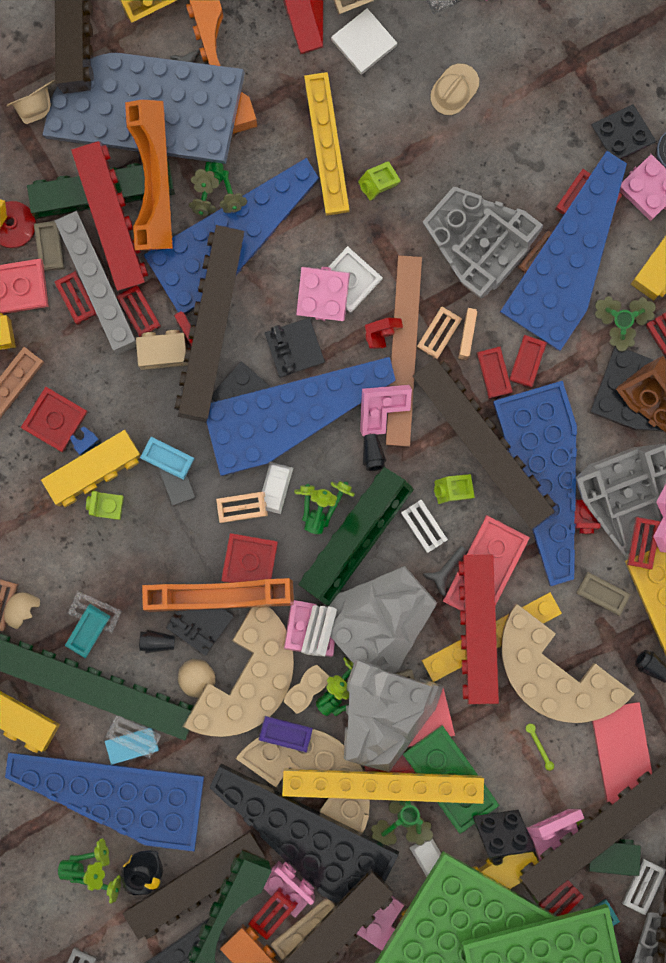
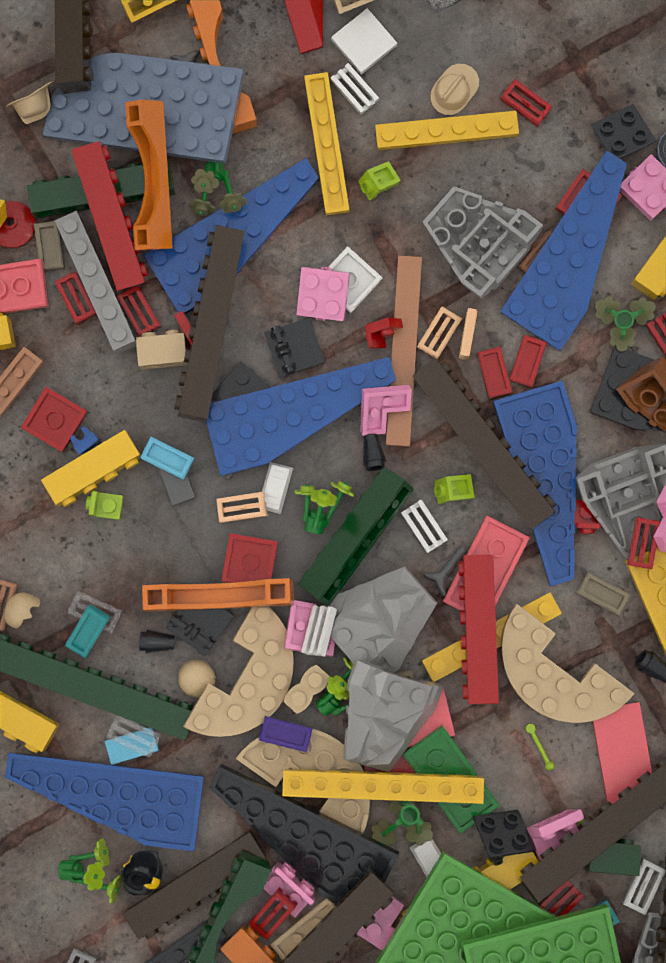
(342, 74): none -> white tile
(447, 130): none -> yellow plate
(521, 110): none -> red tile

